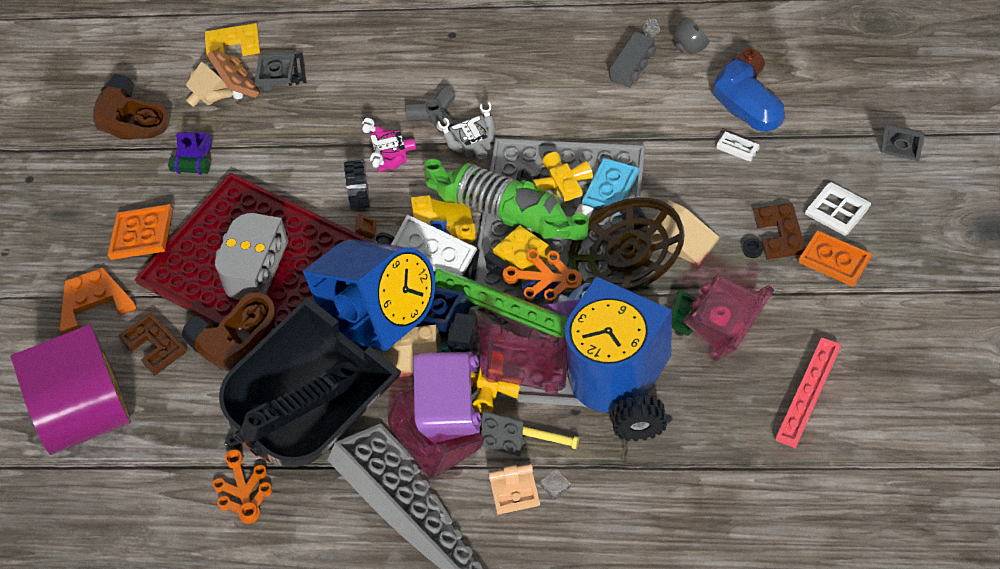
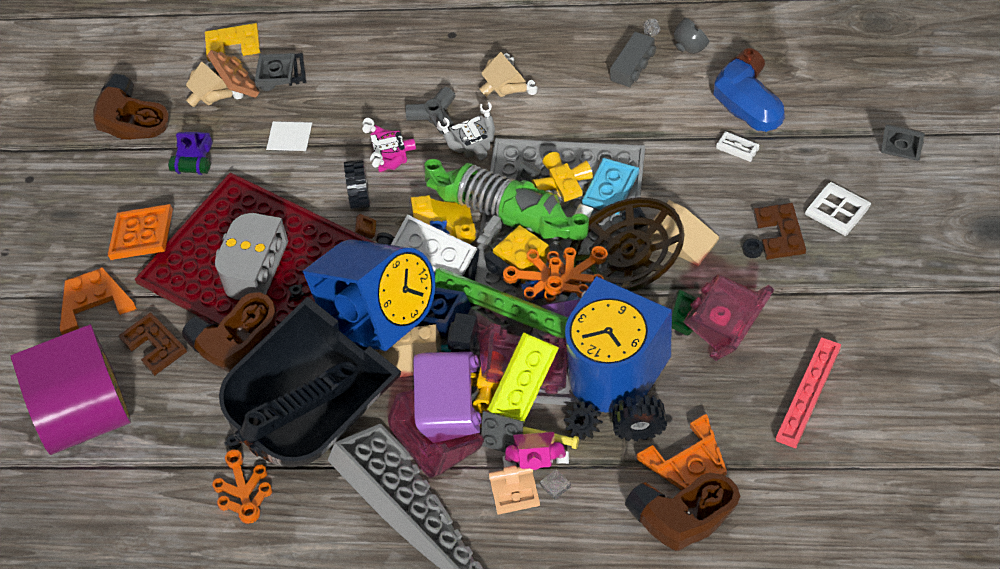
(289, 136): none -> white sticker
(296, 291): none -> black piece
(491, 231): none -> light grey plate
(504, 77): none -> tan torso
(523, 377): none -> neon yellow tile
(535, 451): none -> dark pink torso
(573, 273): none -> orange plant
(576, 419): none -> black gear
(687, 516): none -> reddish brown piece
(691, 463): none -> orange wing
(835, 258): orange plate -> none

